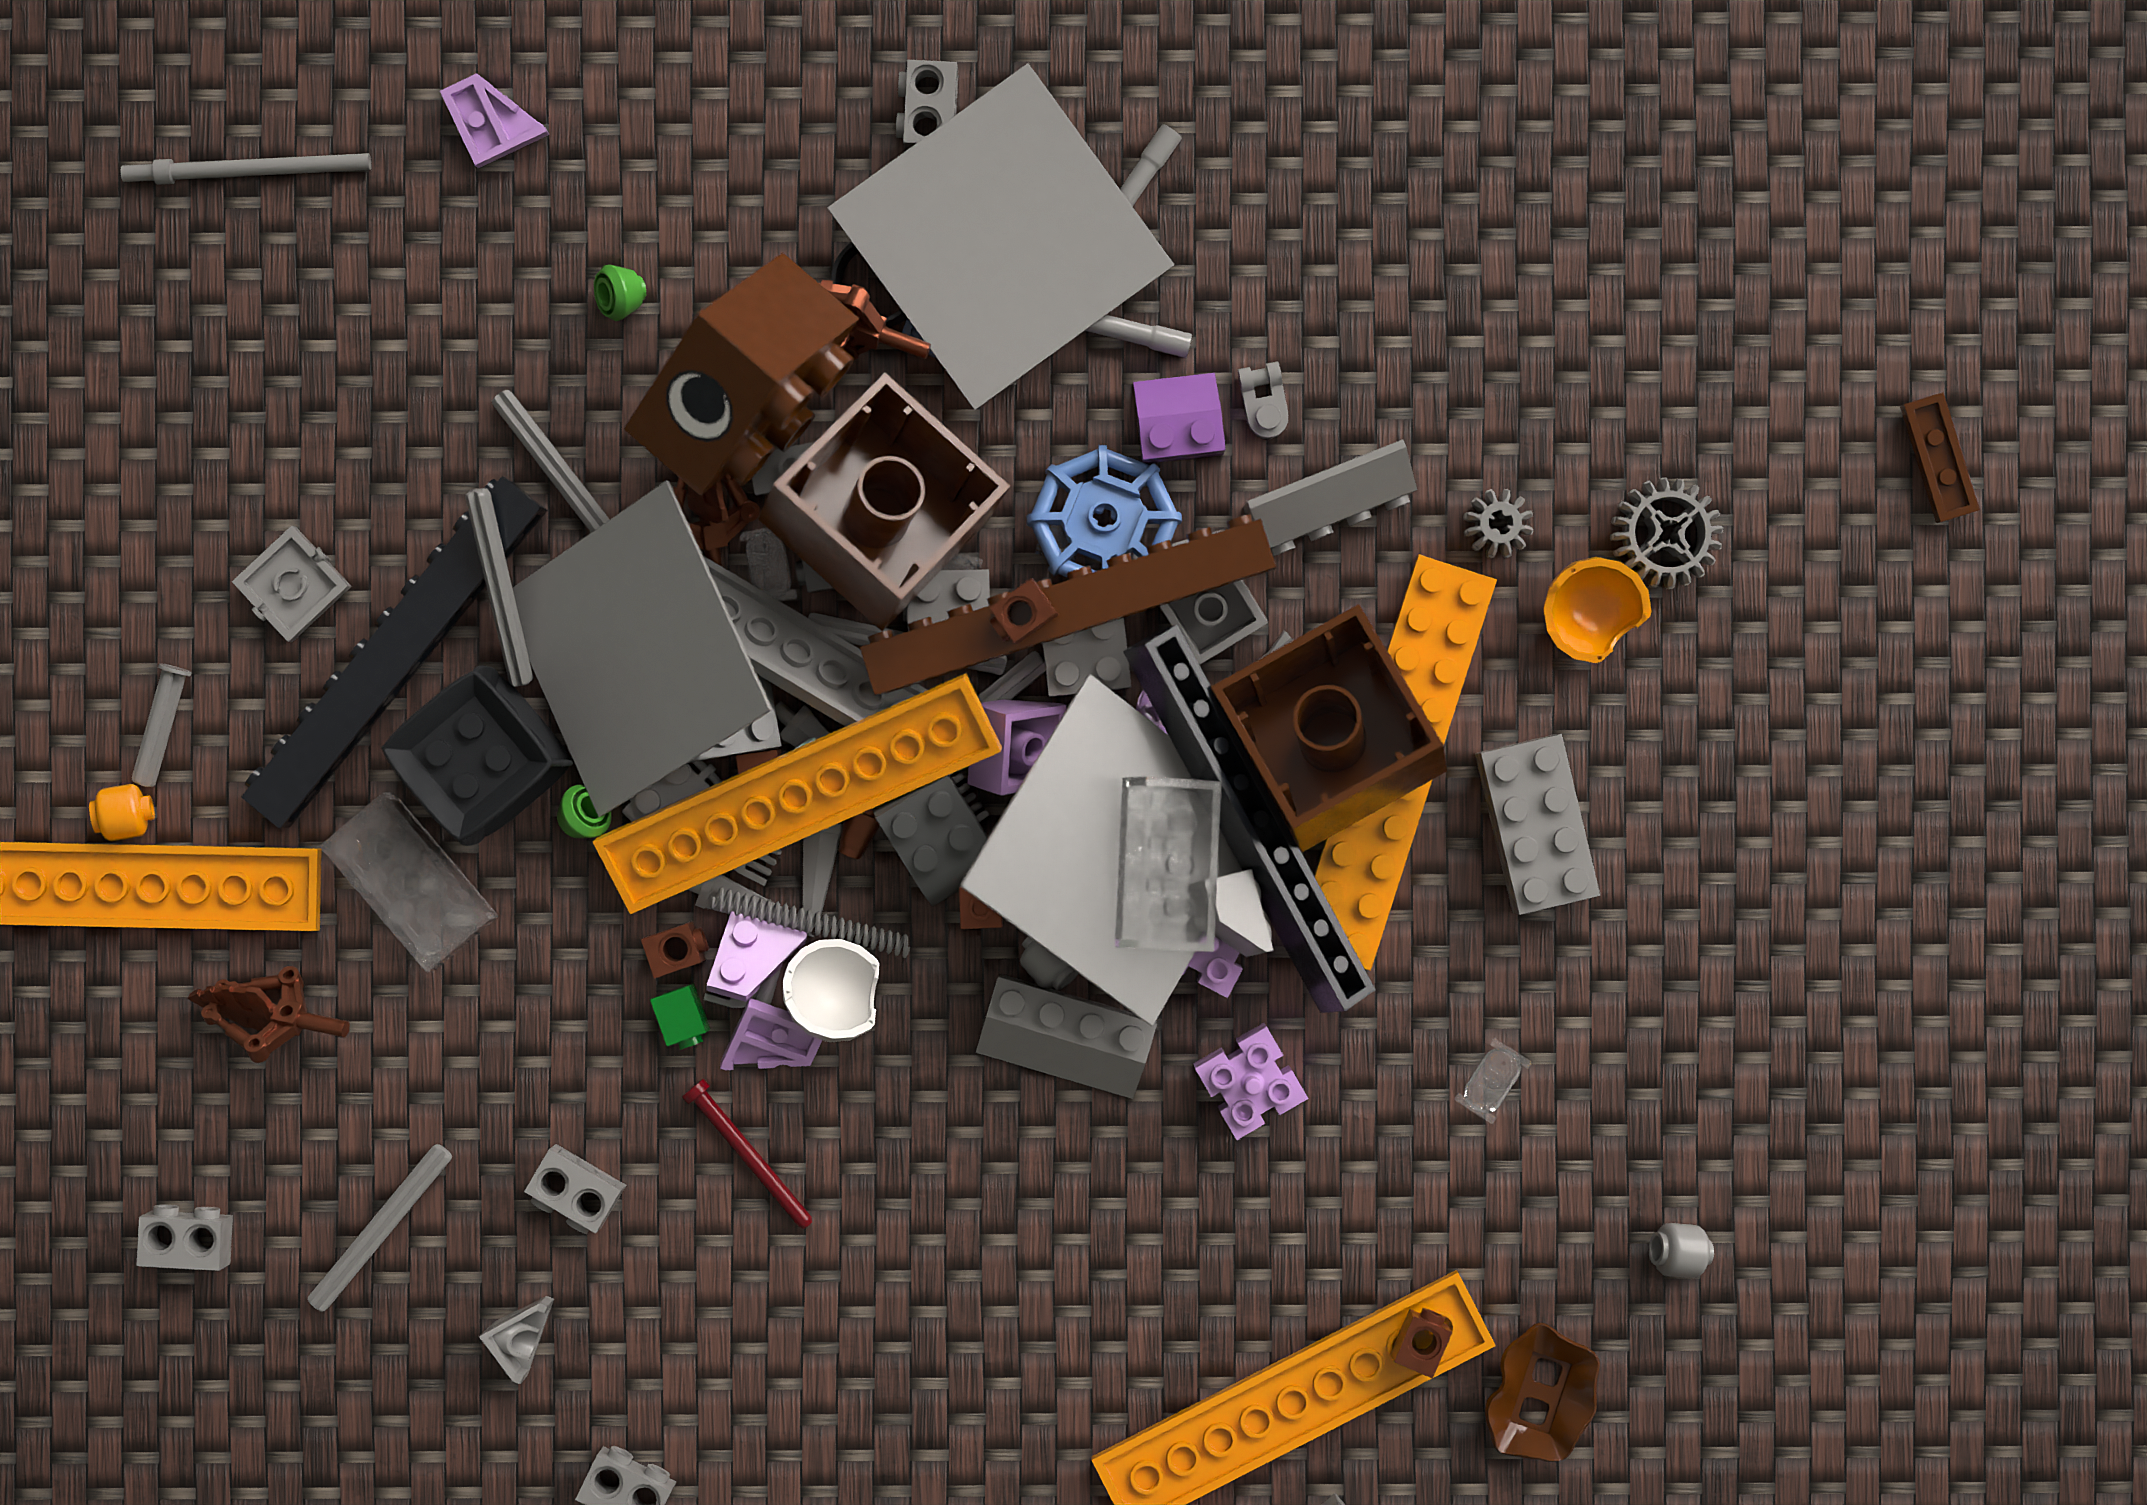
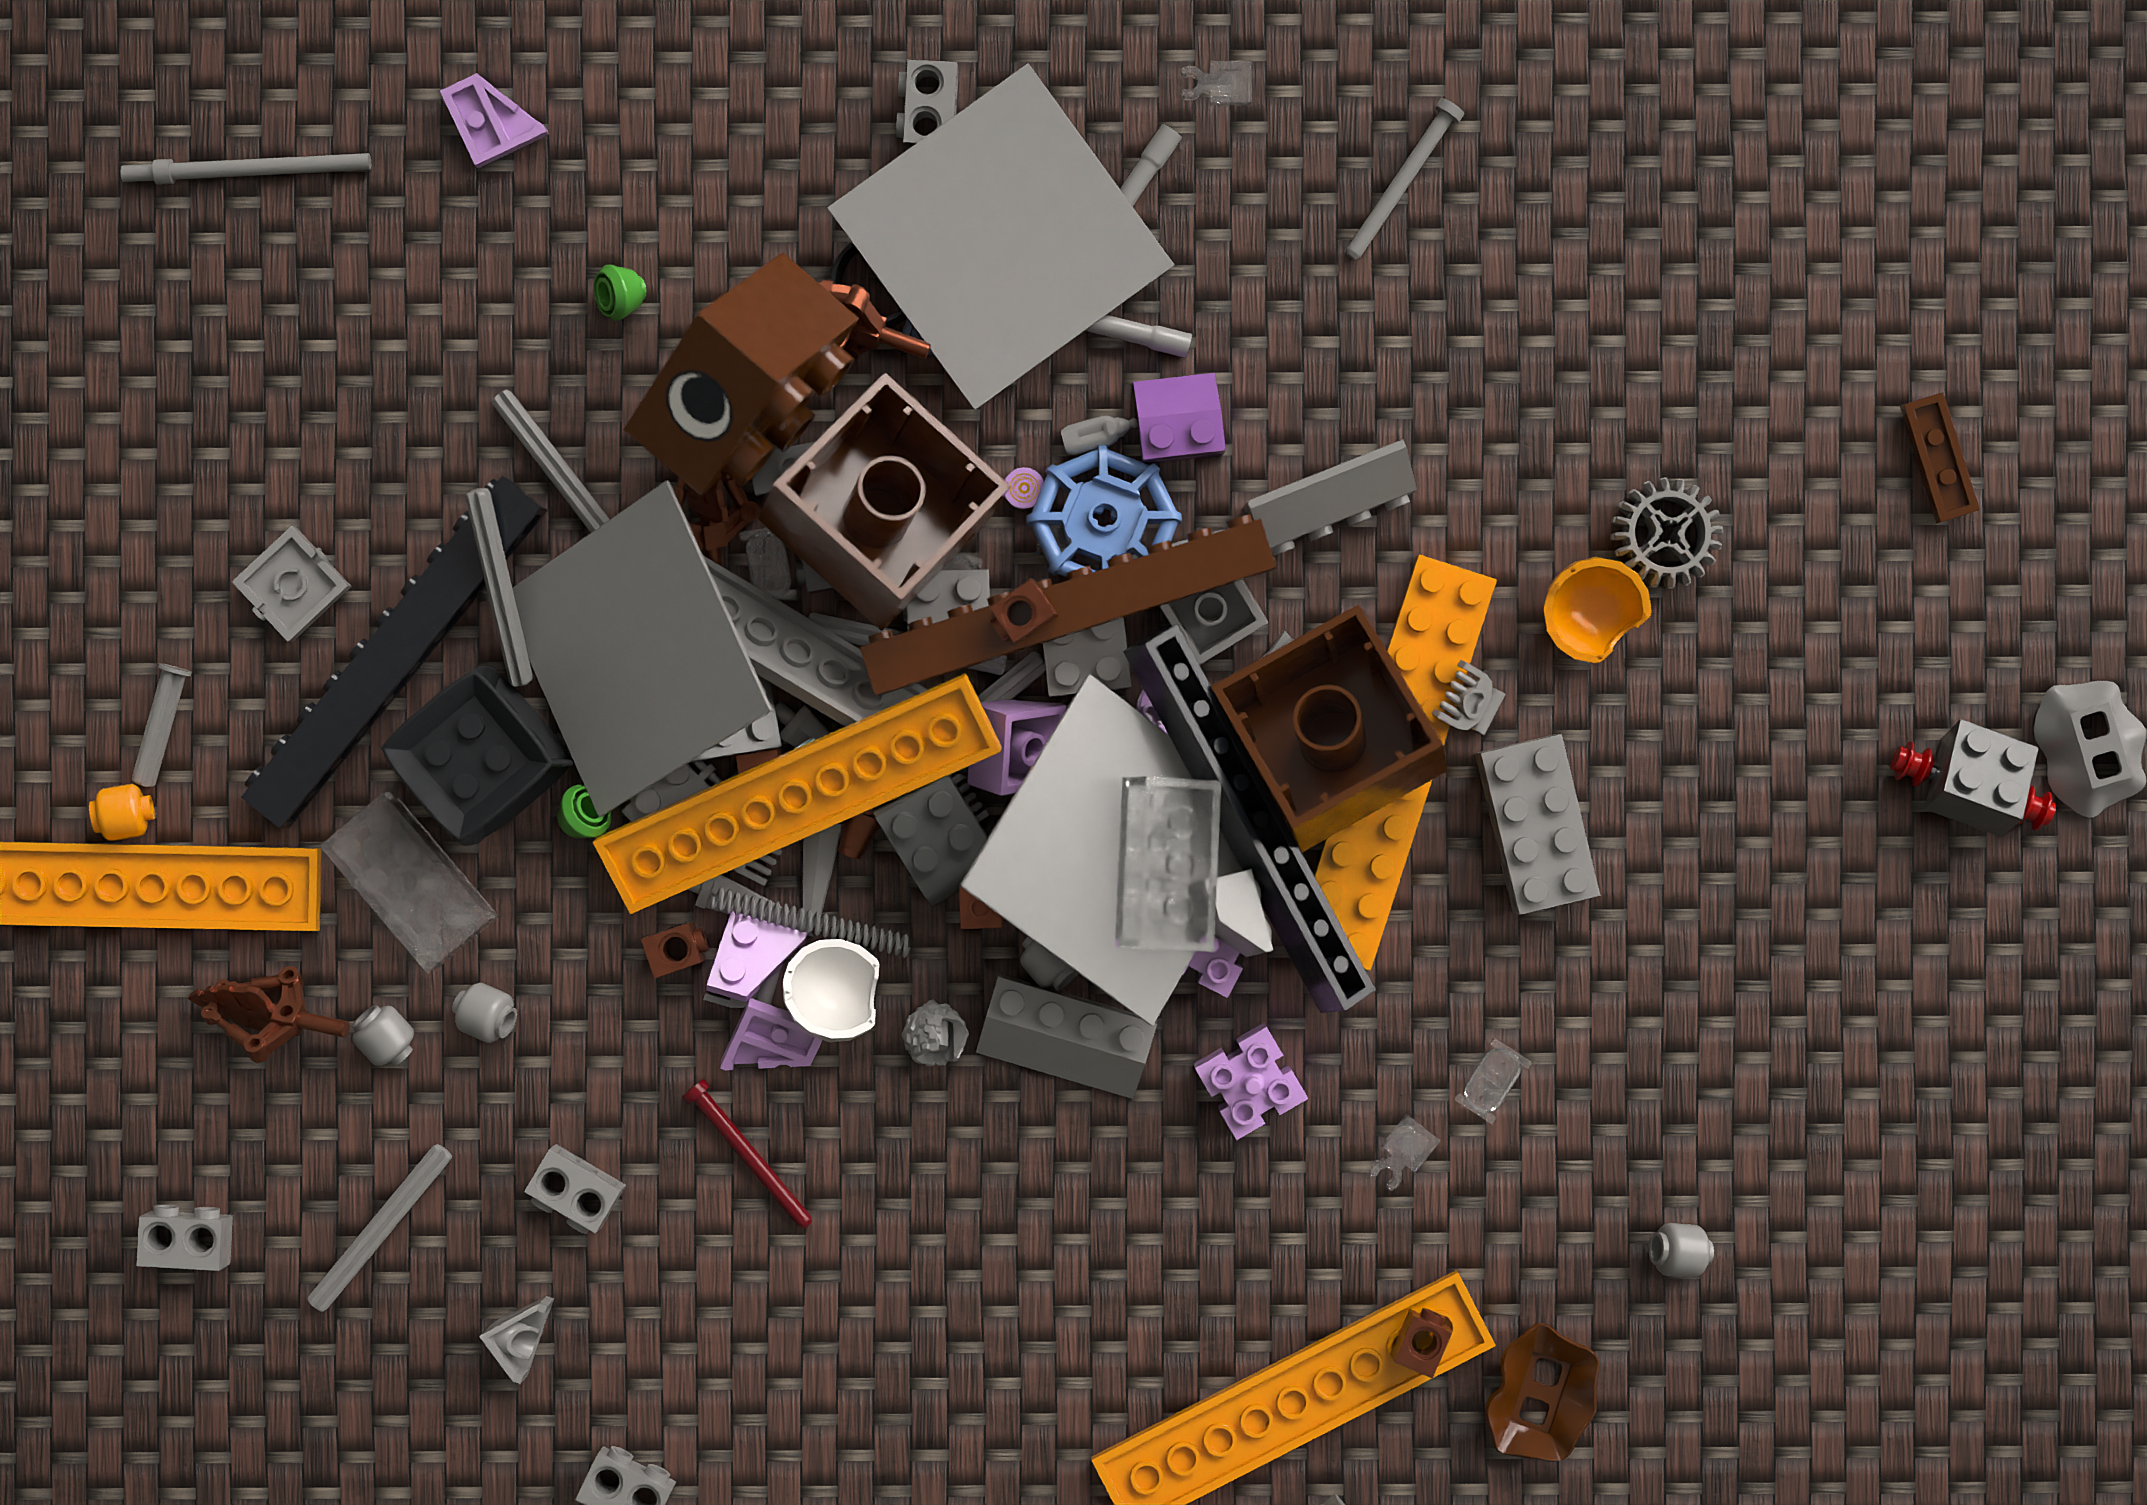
(383, 1035): none -> light grey head
(484, 1012): none -> light grey head
(681, 1016): green brick -> none
(935, 1034): none -> light grey piece
(1024, 488): none -> lavender tile
(1090, 433): none -> light grey piece
(1227, 82): none -> clear plate
(1265, 415): light grey plate -> none
(1408, 1146): none -> clear plate
(1447, 113): none -> light grey bar
(1474, 704): none -> light grey piece
(1492, 536): light grey gear -> none
(1978, 779): none -> brick
(2071, 754): none -> light grey piece

